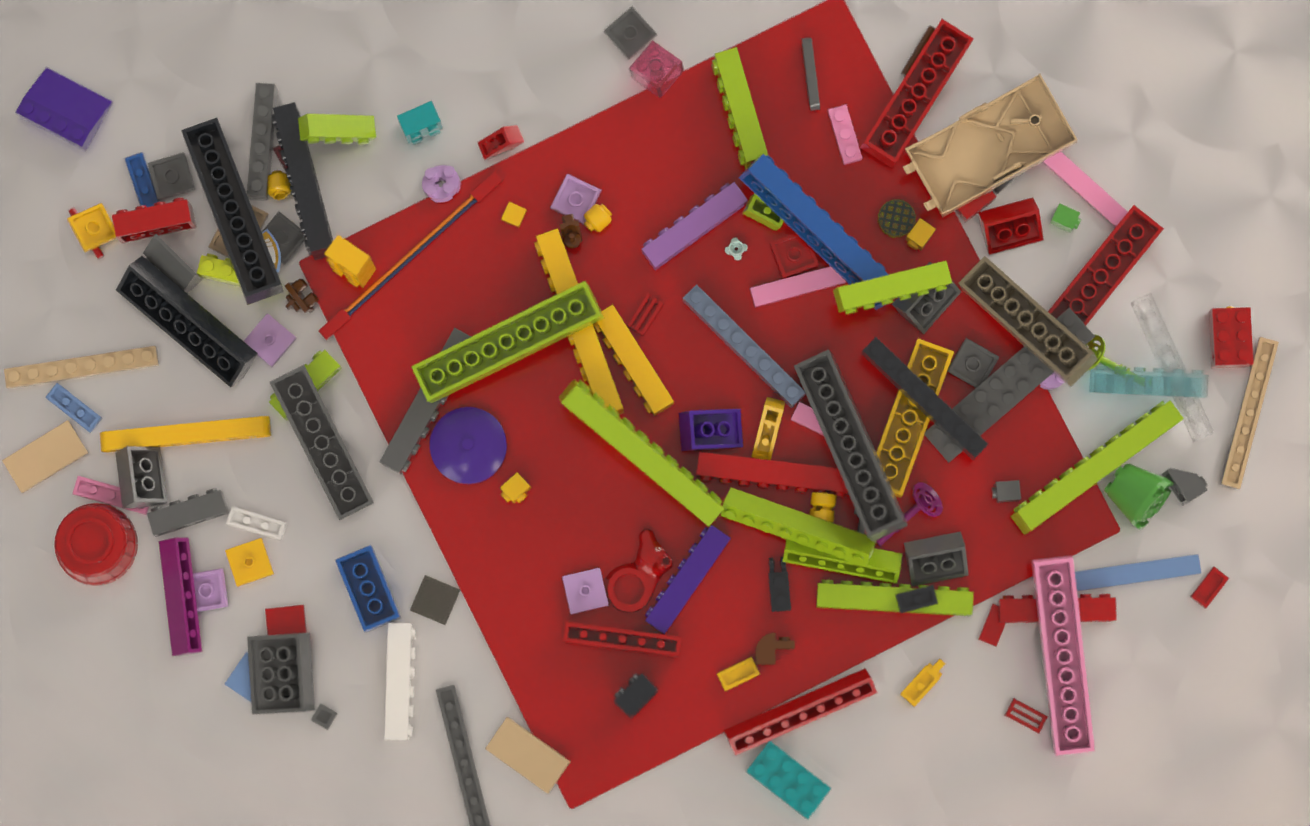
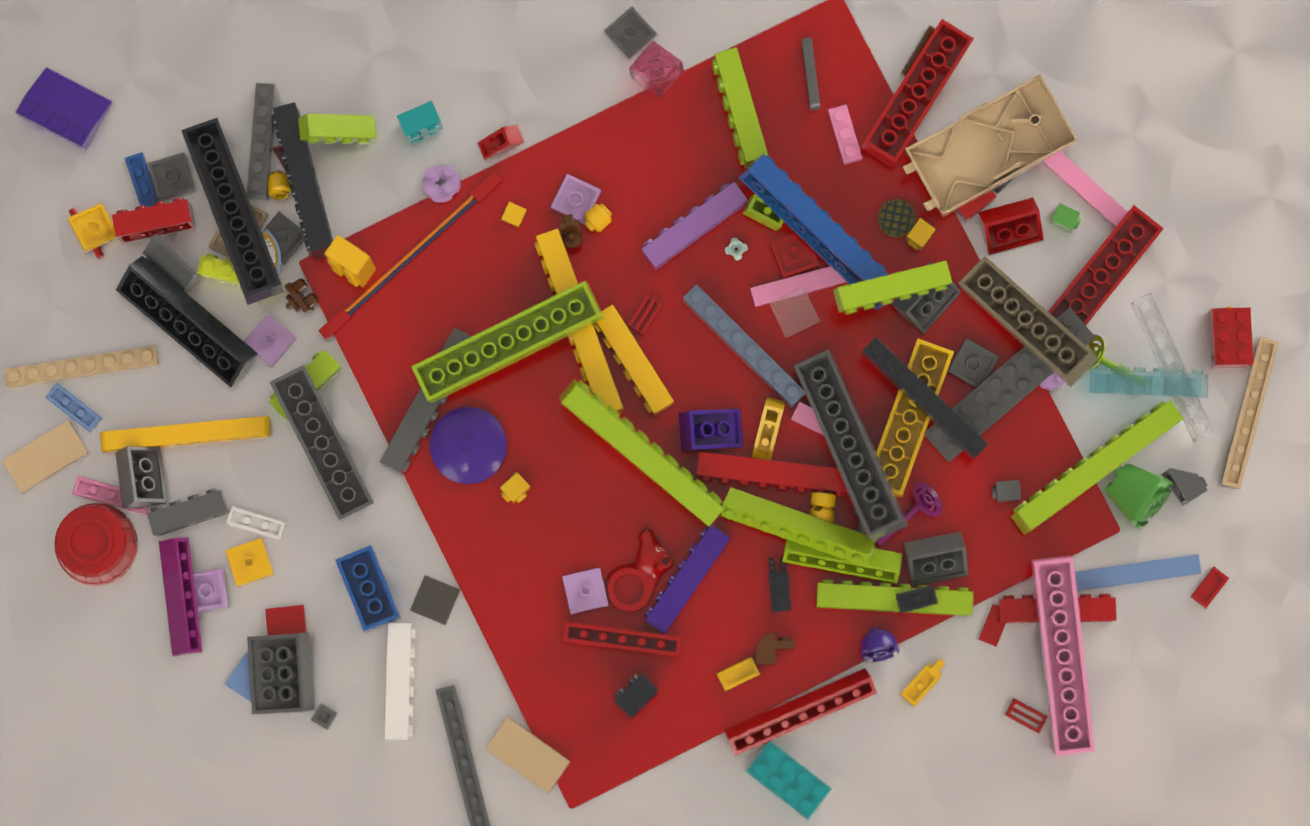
(794, 312): none -> clear plate
(878, 645): none -> dark purple cylinder

